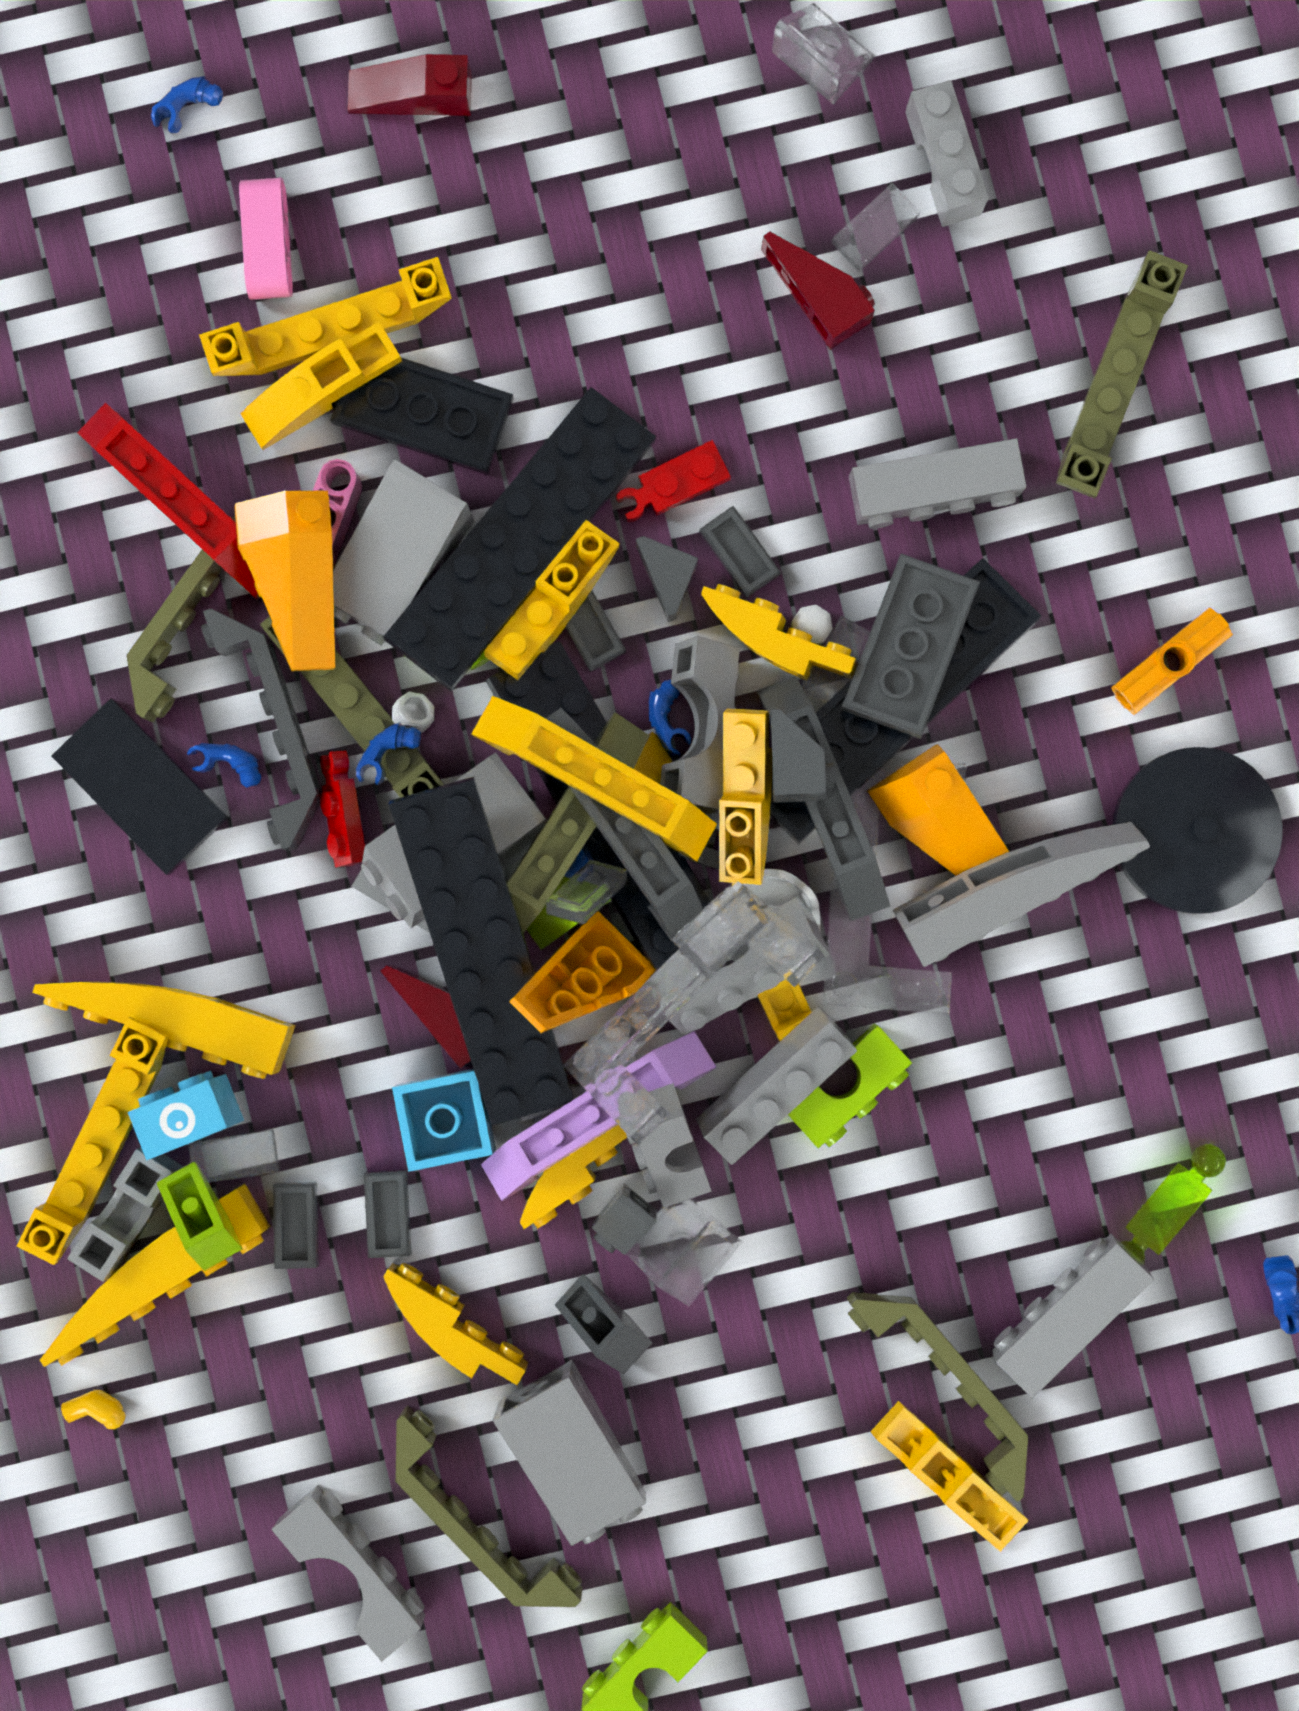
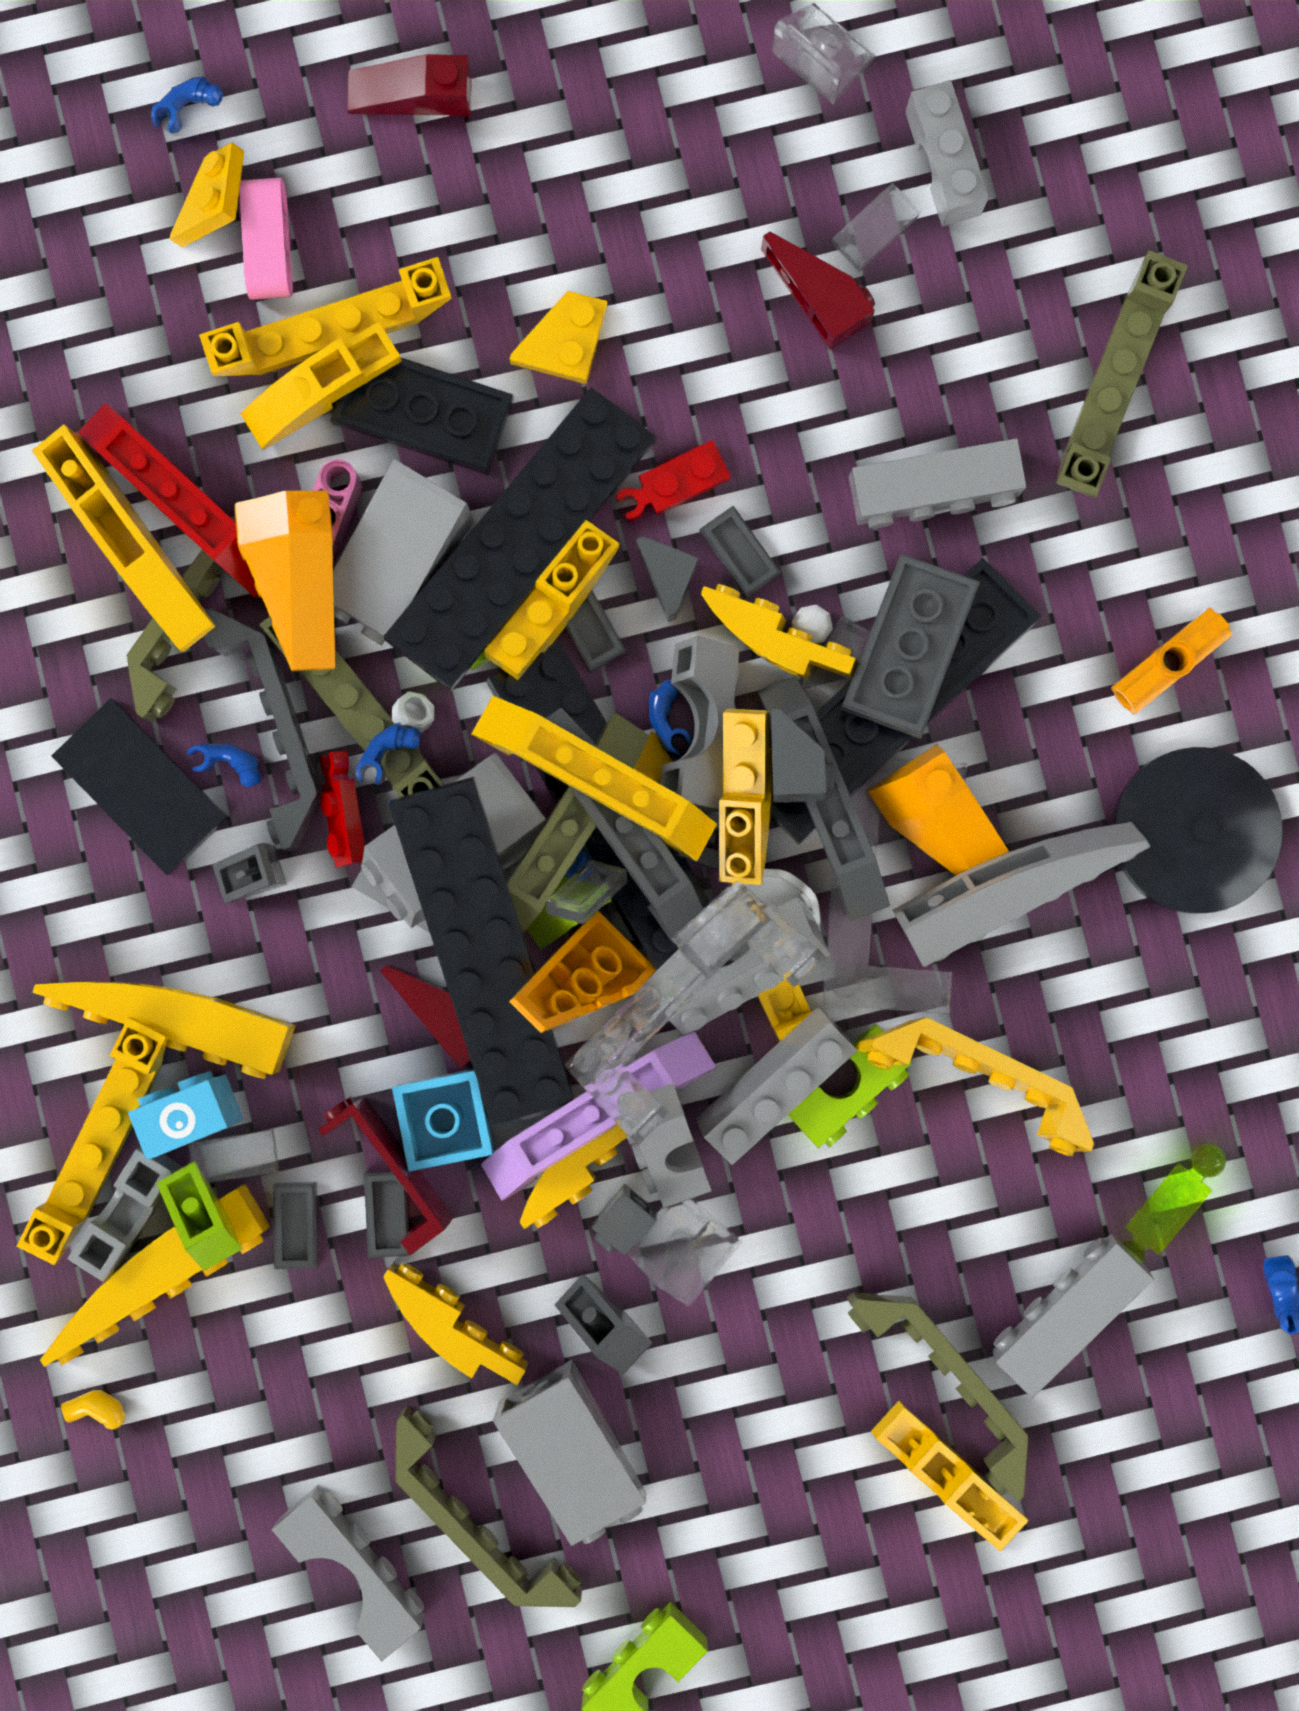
(123, 536): none -> yellow slope
(212, 196): none -> yellow wing
(249, 872): none -> dark grey slope
(435, 1212): none -> dark red panel
(564, 339): none -> yellow wing
(1062, 1120): none -> yellow slope

